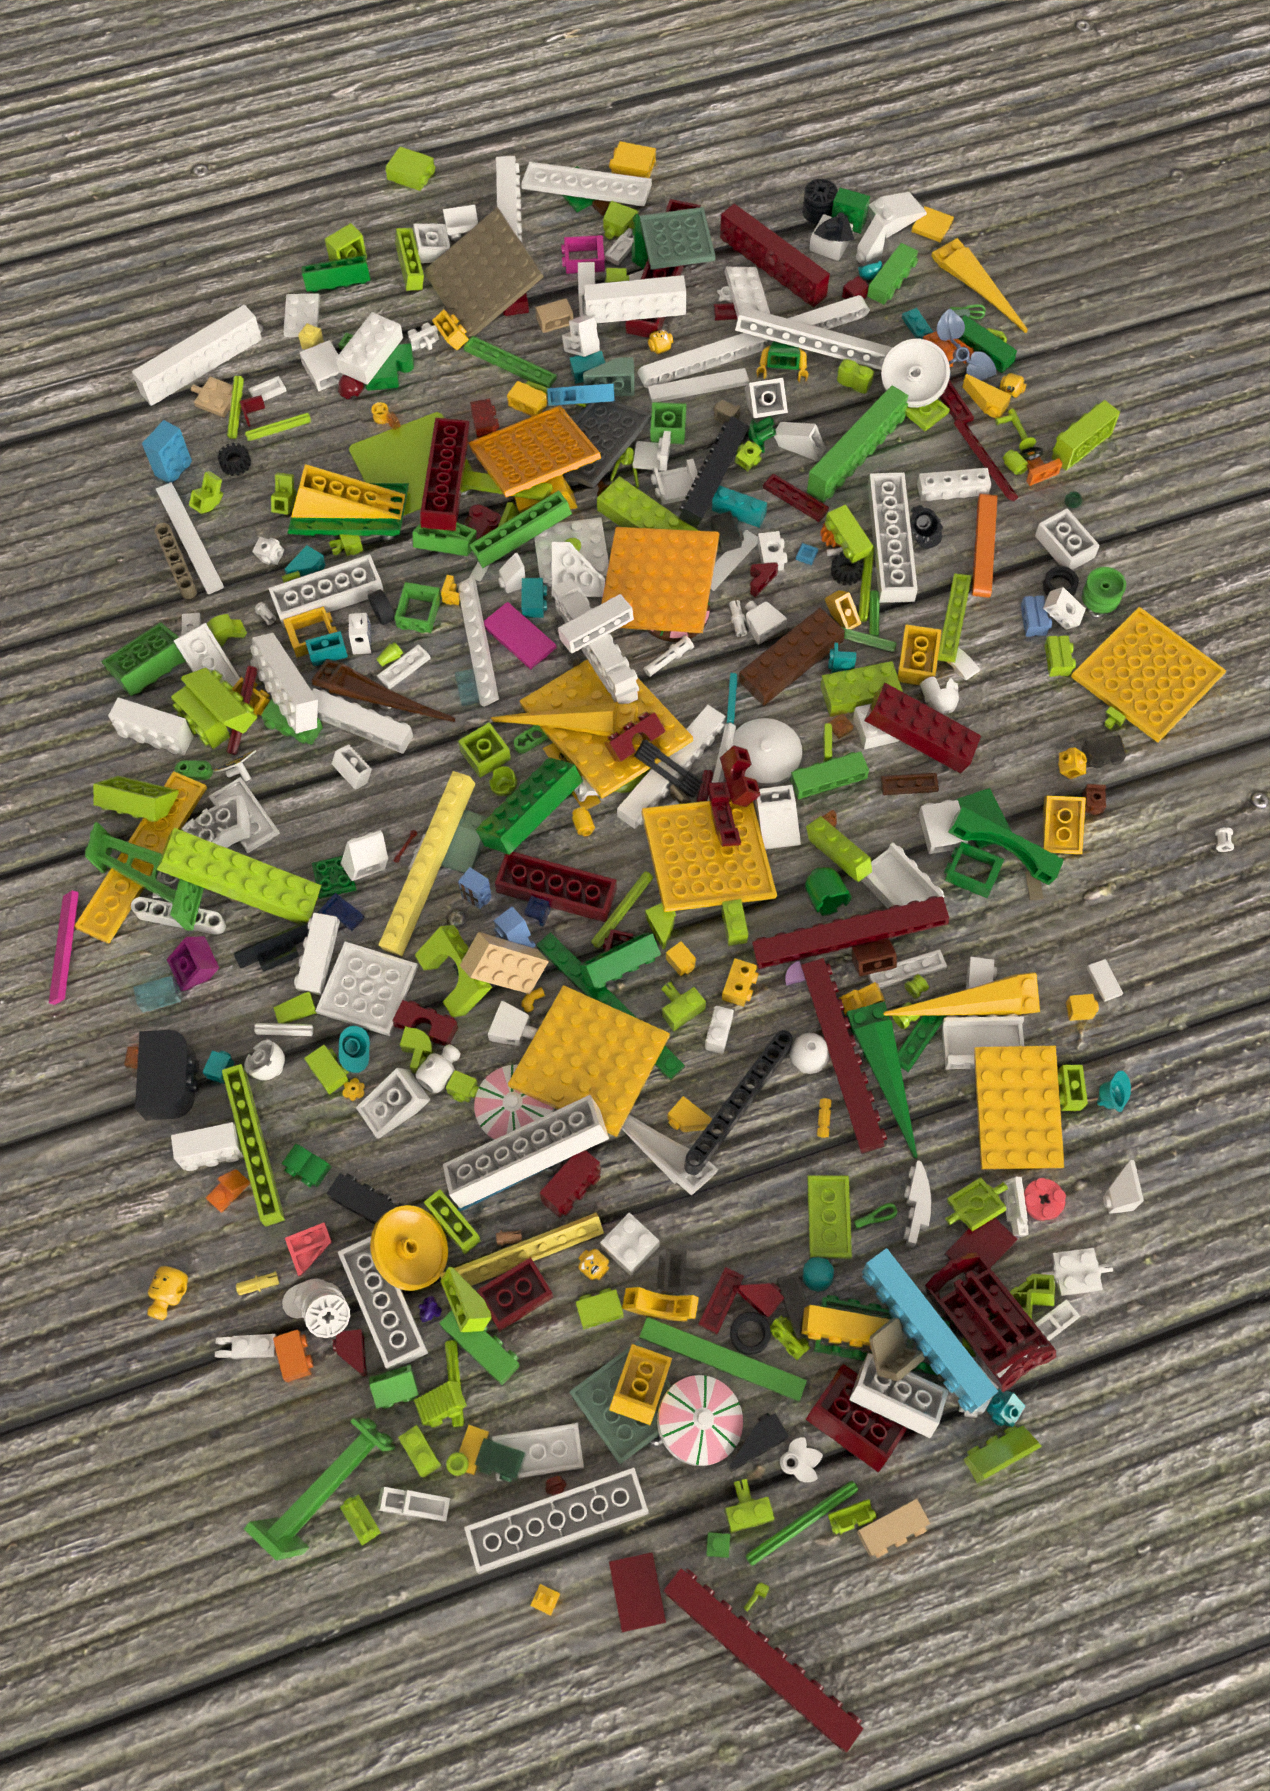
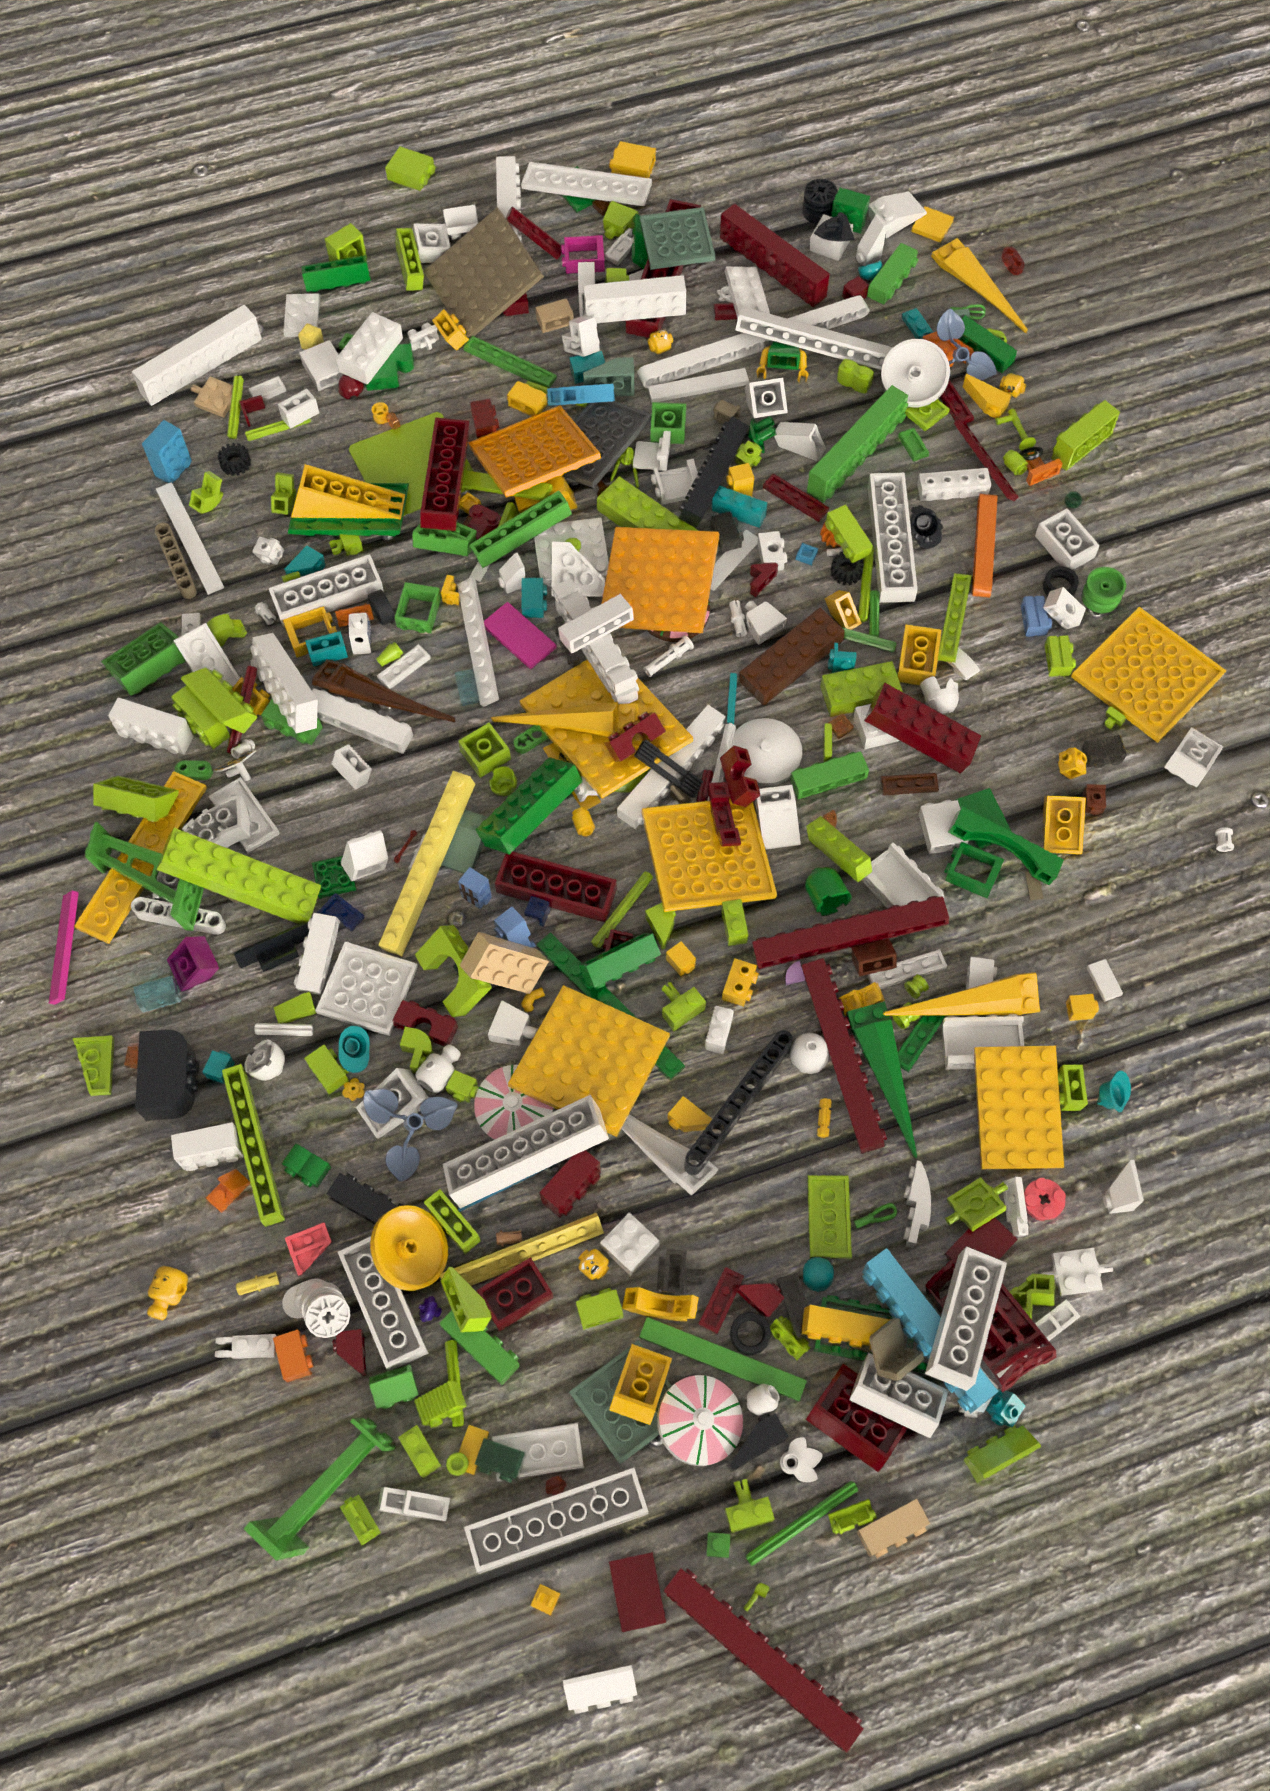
(97, 1062): none -> lime wing
(245, 747): none -> white pin
(298, 408): none -> white brick
(343, 615): none -> orange hinge
(437, 1115): none -> sand blue plant
(468, 501): none -> yellow tile
(534, 233): none -> dark red tile
(600, 1689): none -> white slope
(741, 479): none -> yellow brick
(762, 1399): none -> white head
(913, 444): none -> bright green tile
(966, 1319): none -> white brick
(1014, 260): none -> clear red beam
(1193, 757): none -> white slope

